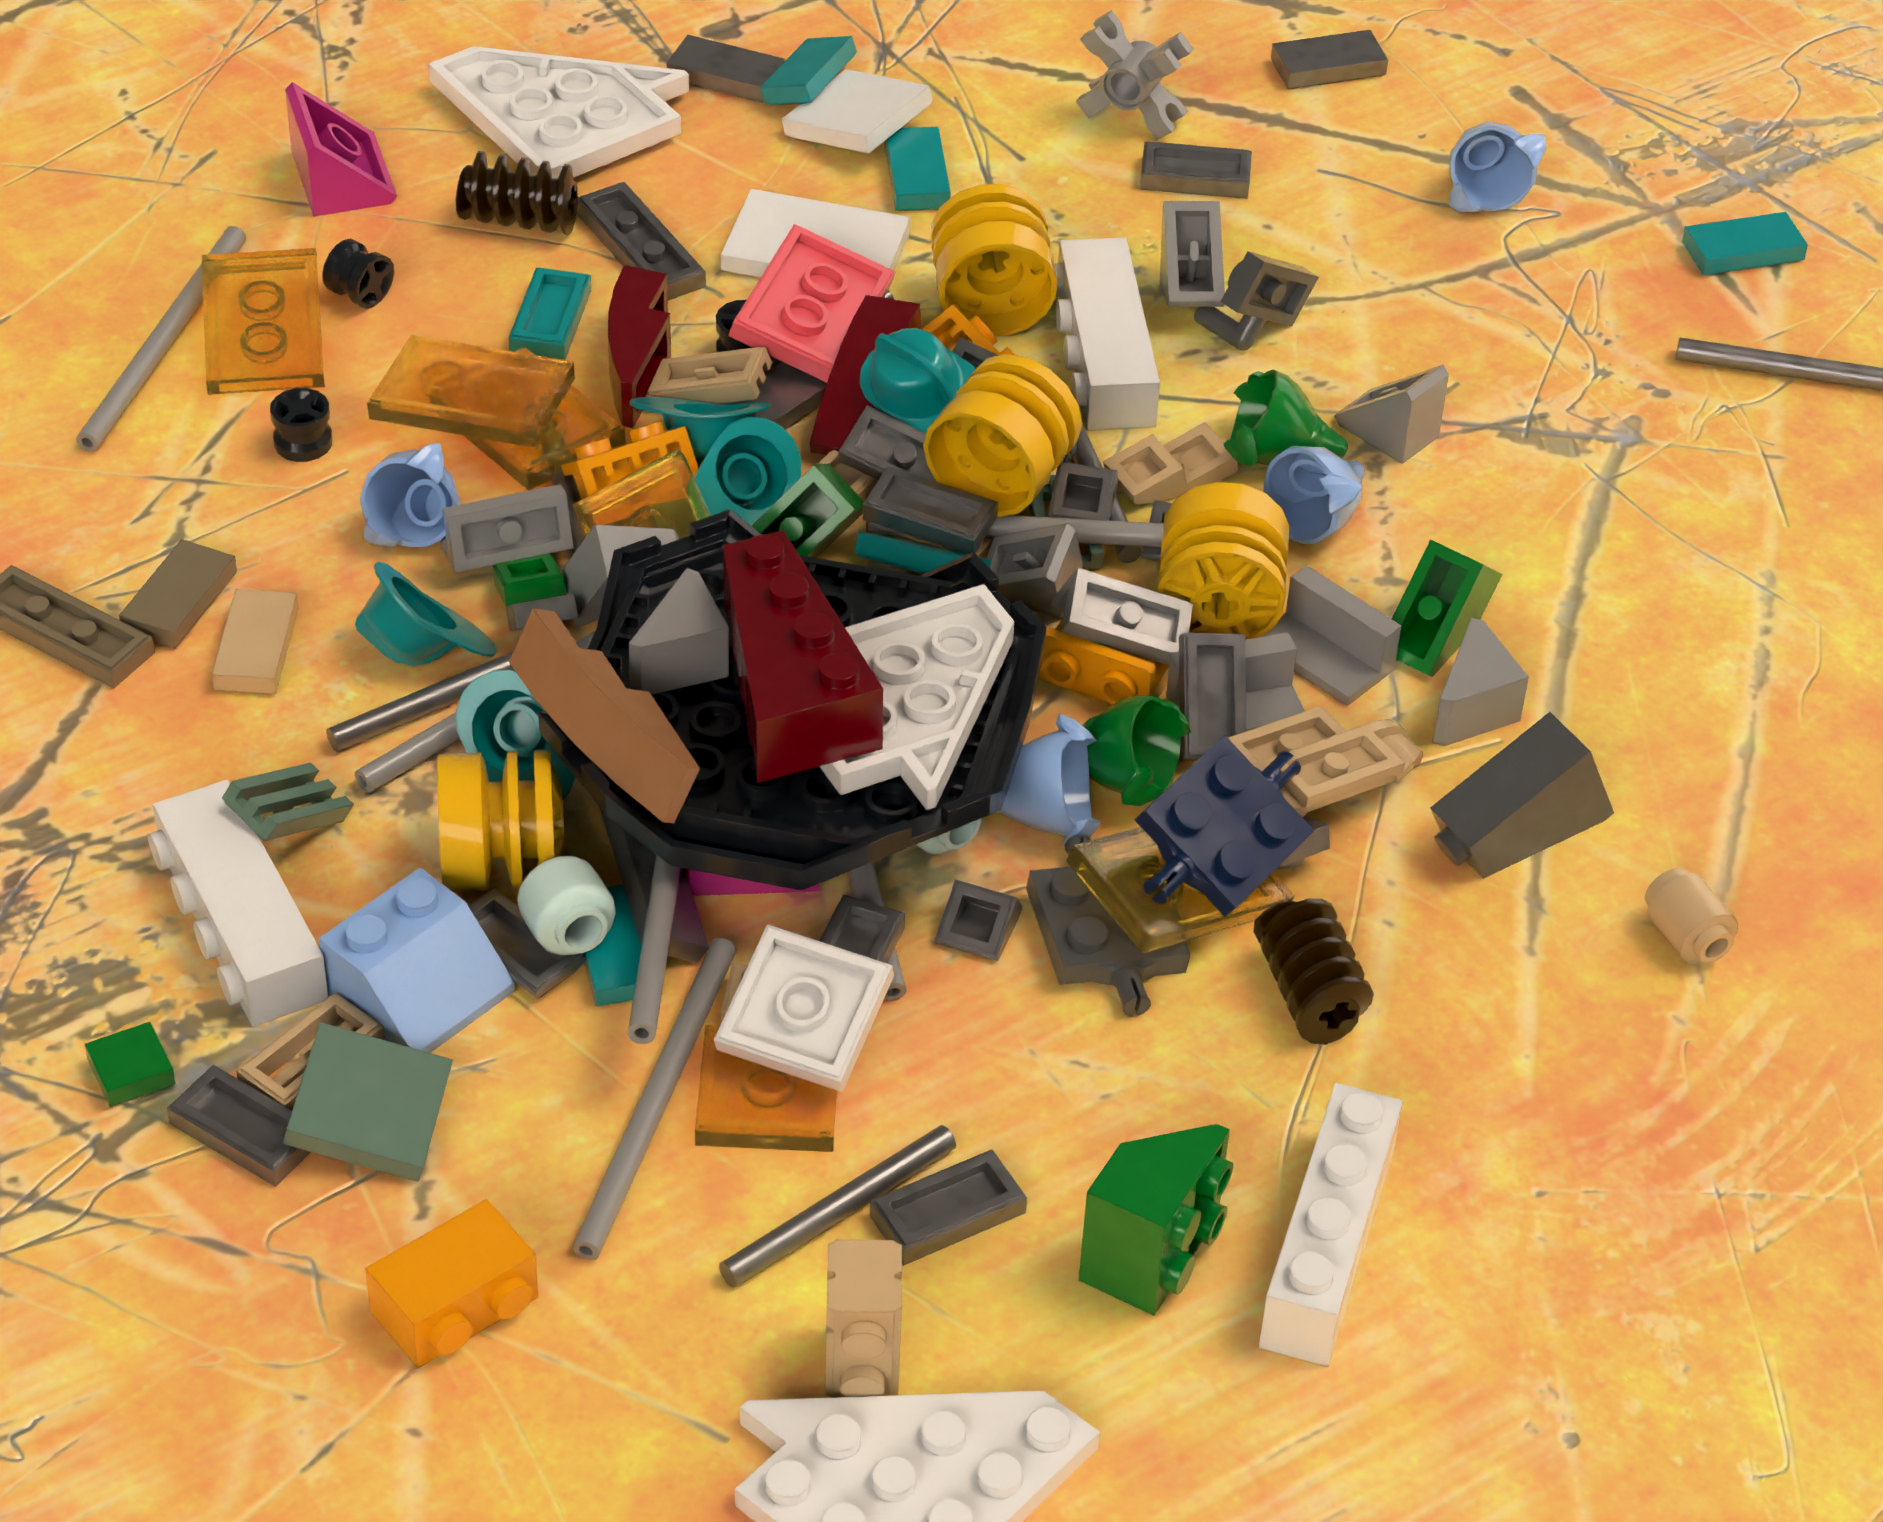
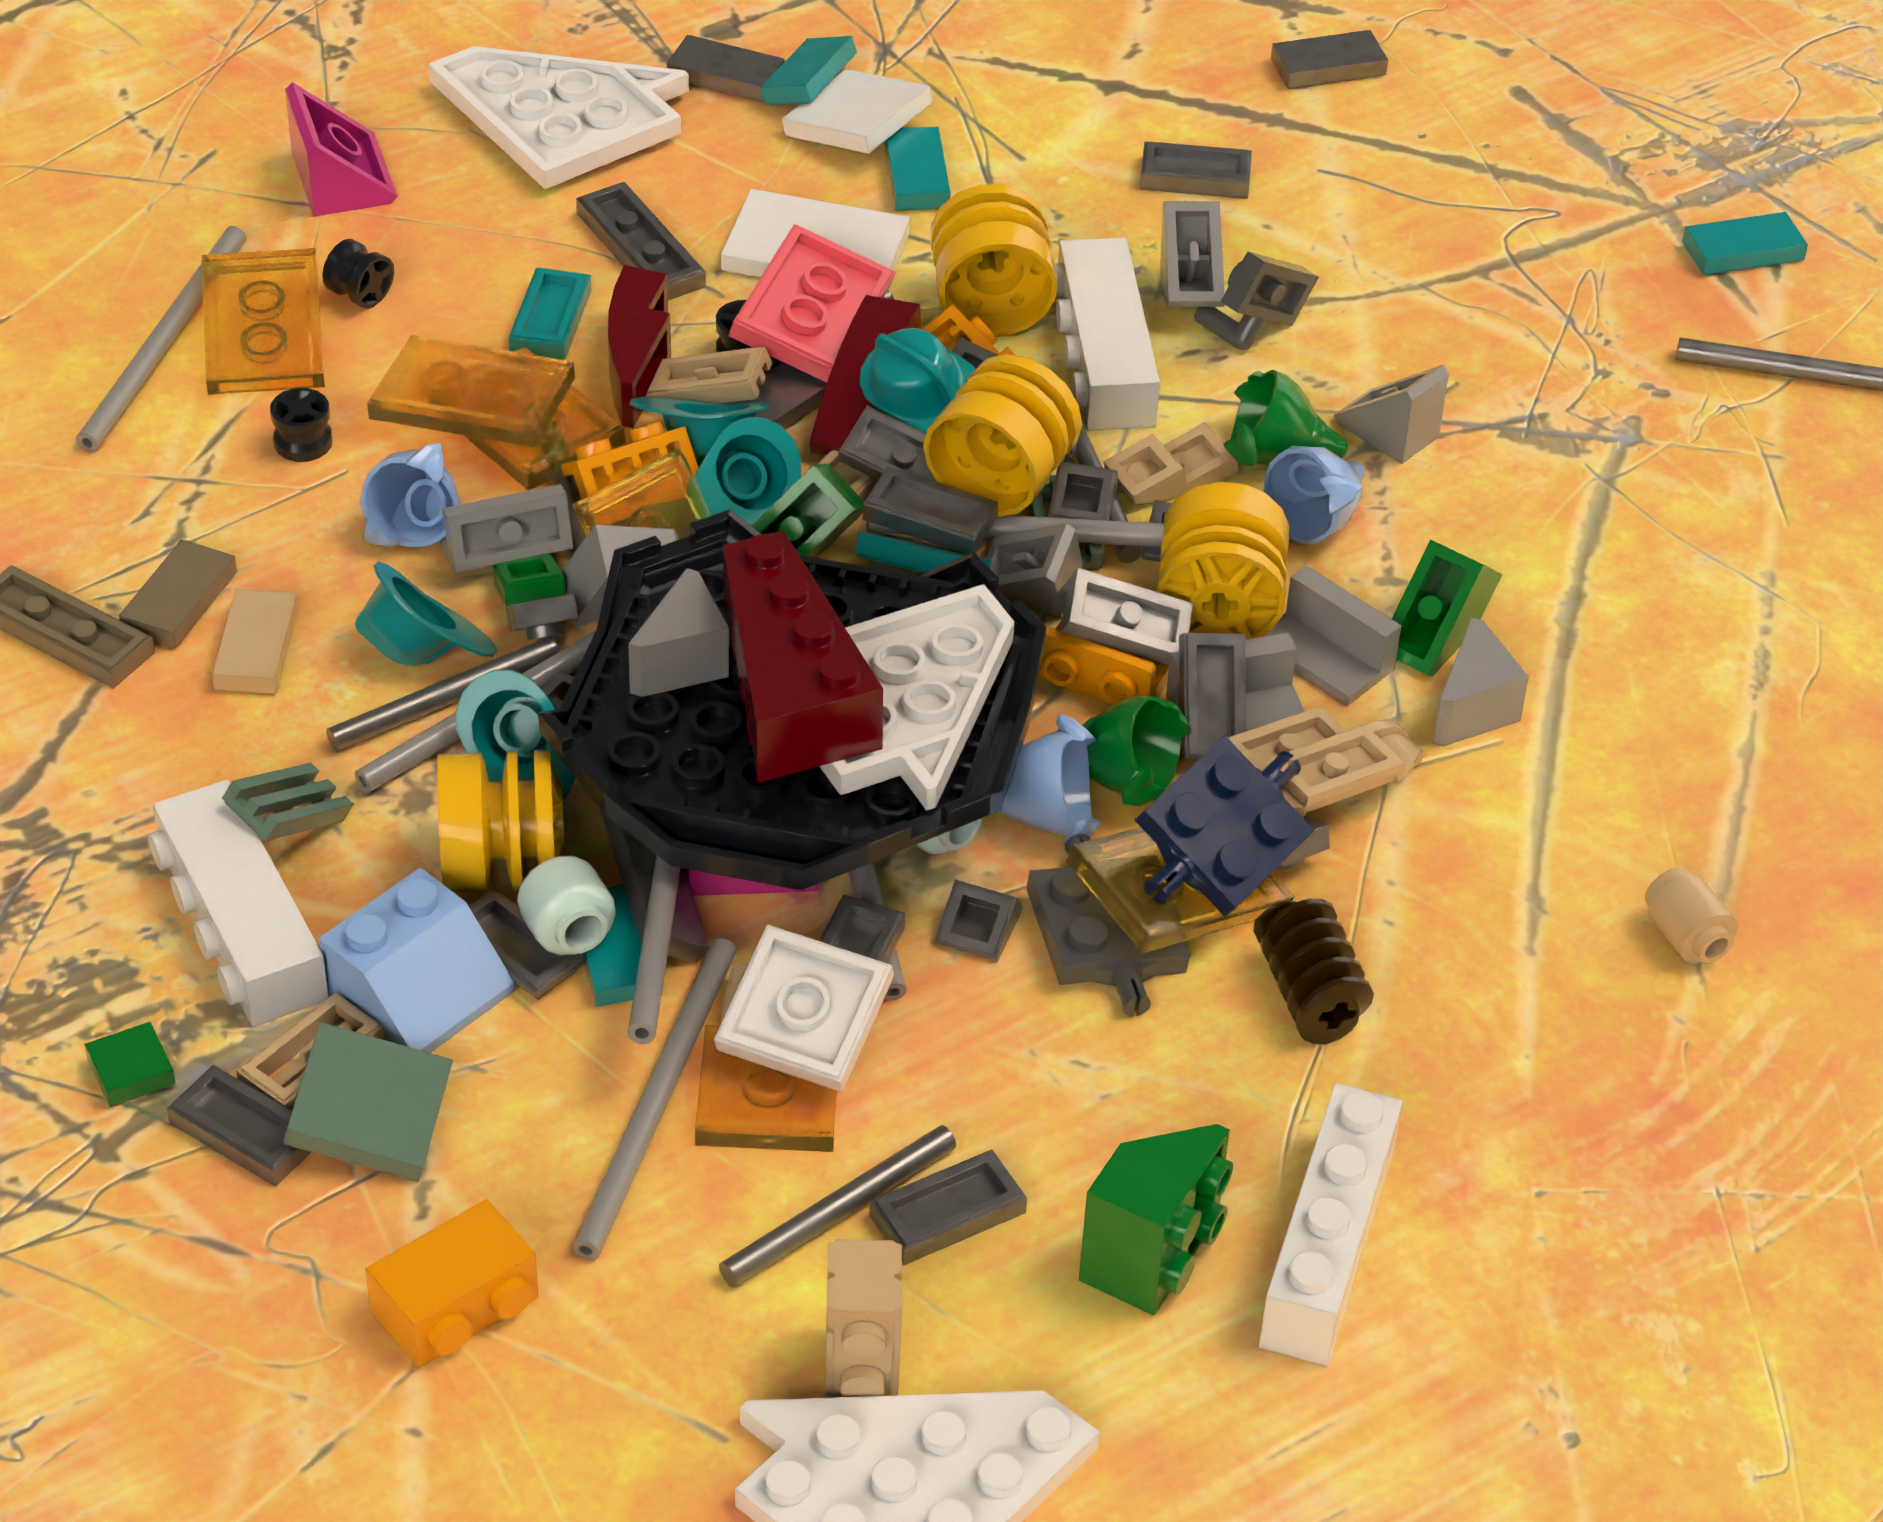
(518, 194): dark brown piece -> none
(604, 719): medium nougat slope -> none
(1134, 75): light grey pin -> none
(1493, 167): light blue hat -> none
(1522, 800): dark grey slope -> none

